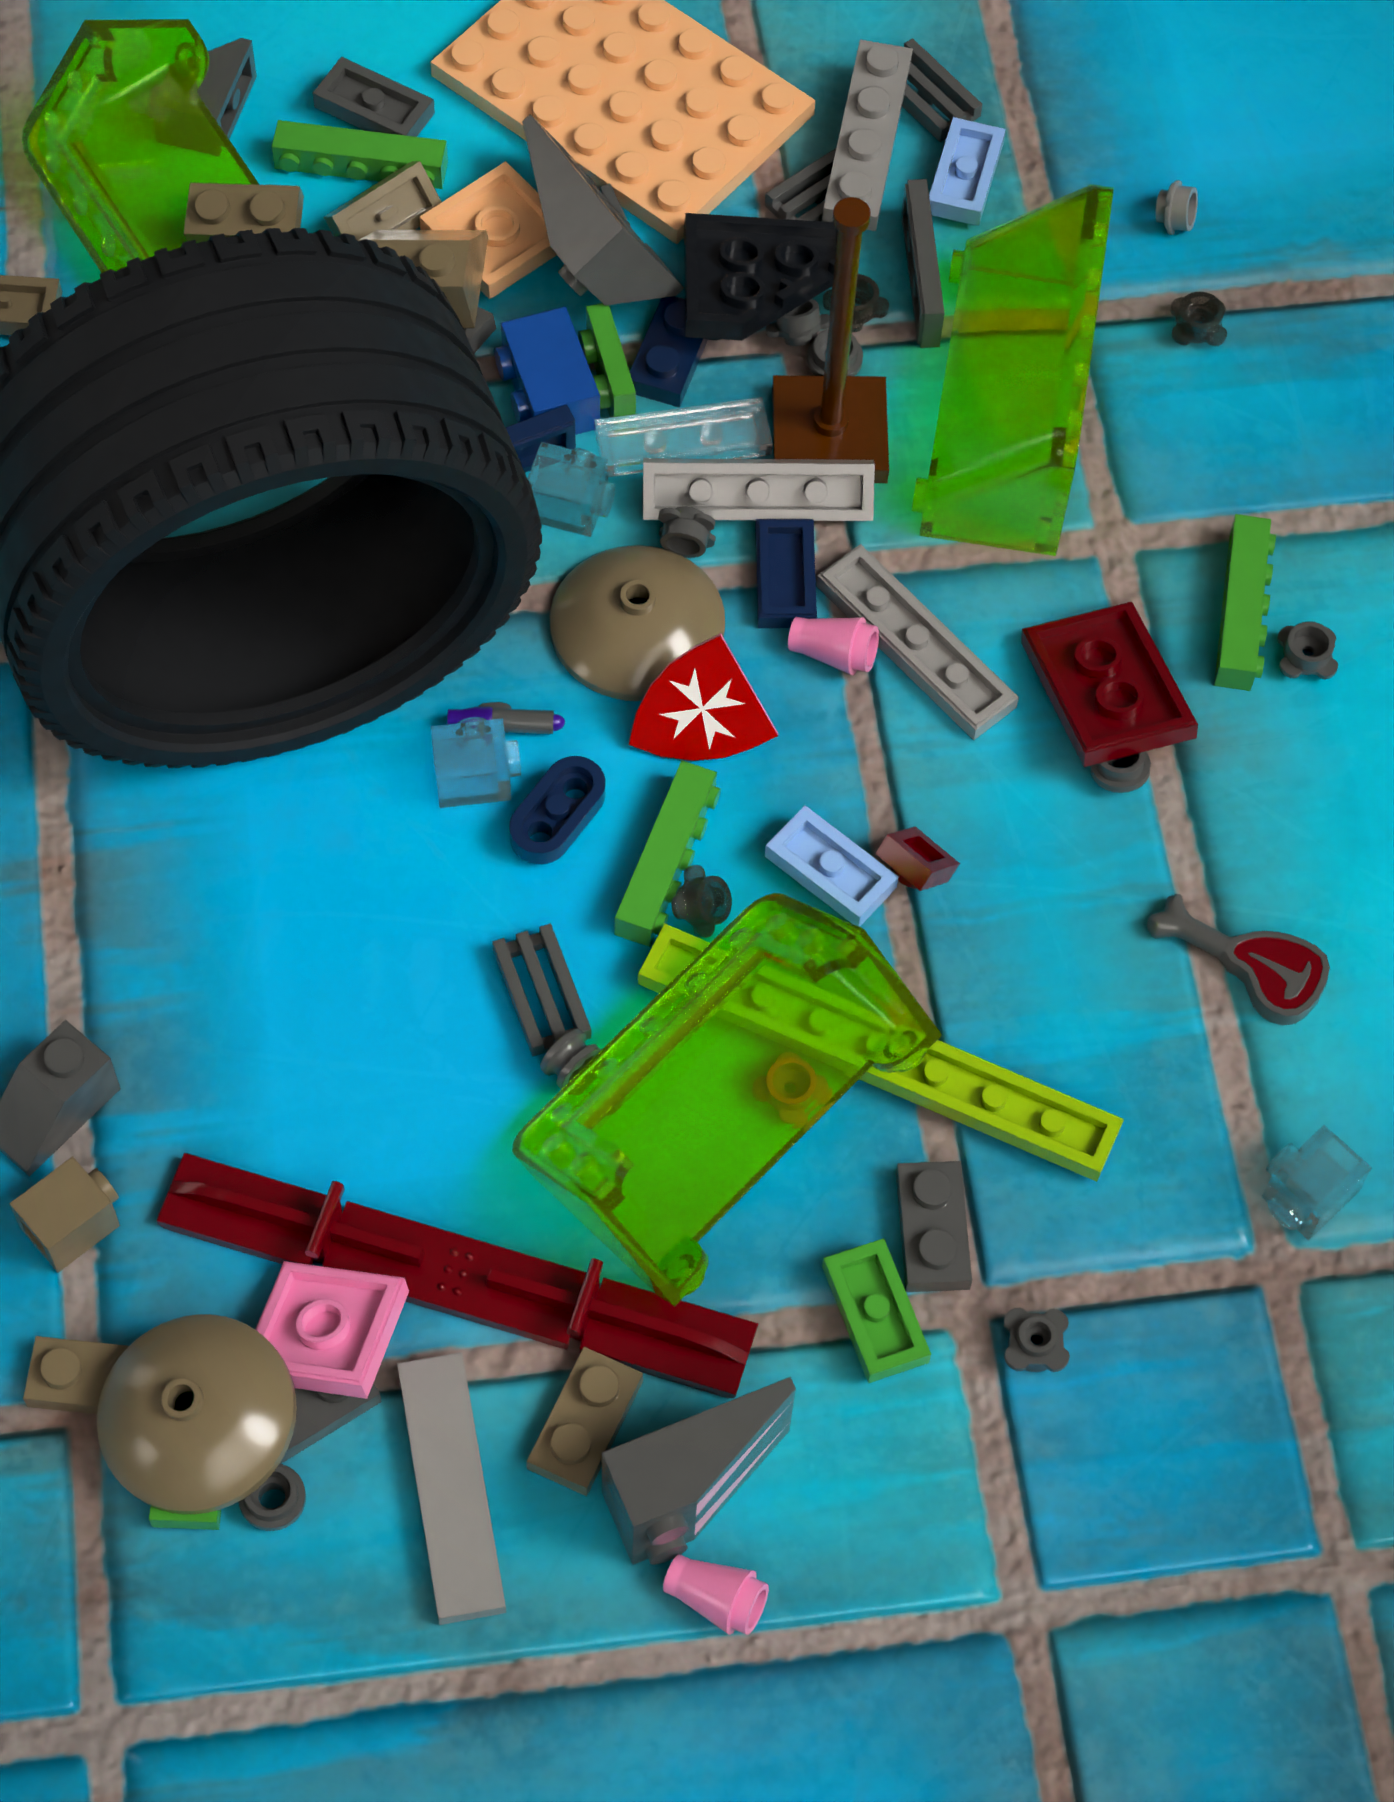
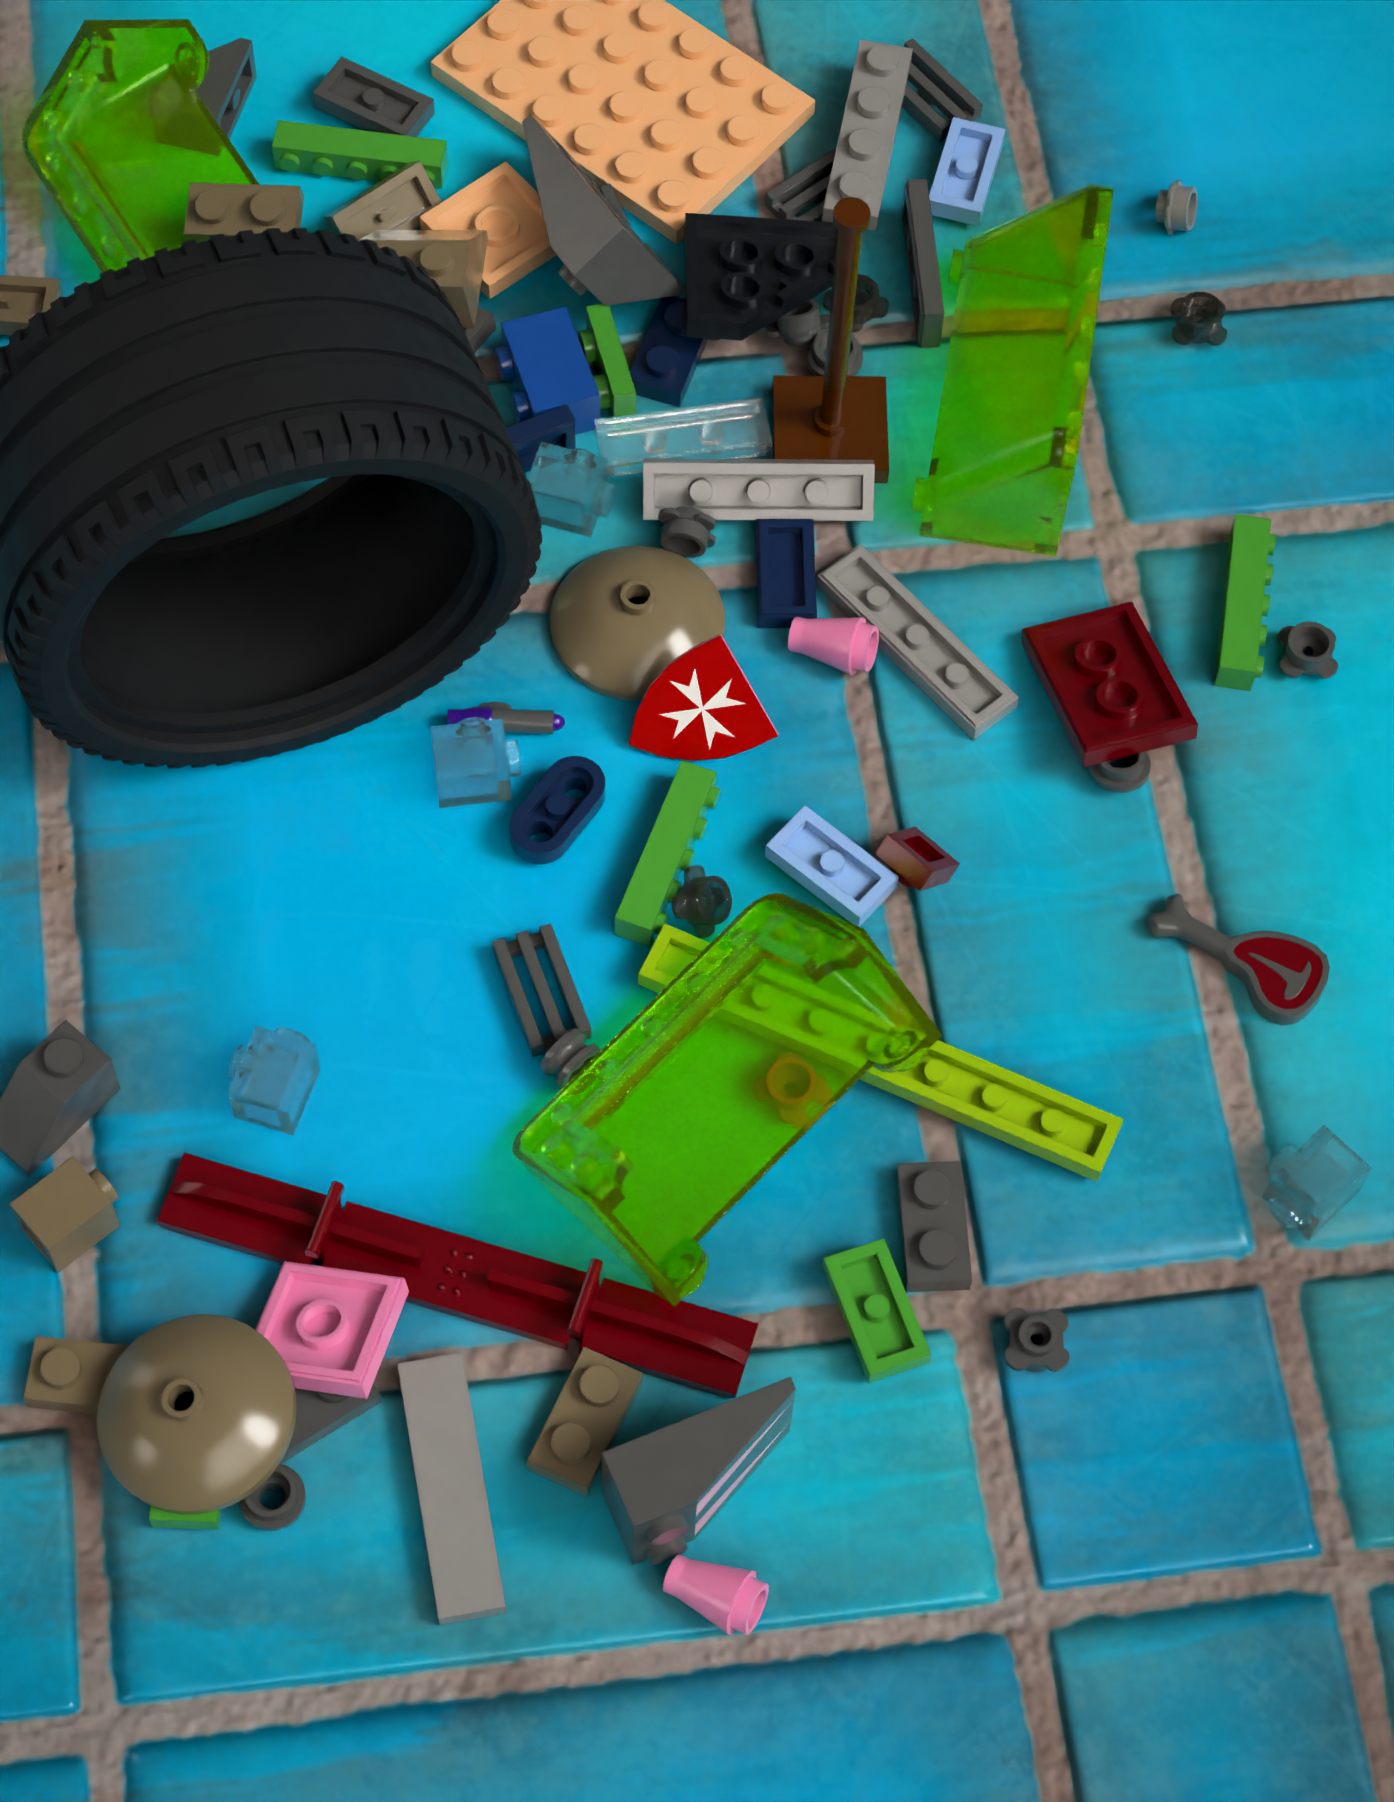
(273, 1078): none -> clear light blue brick

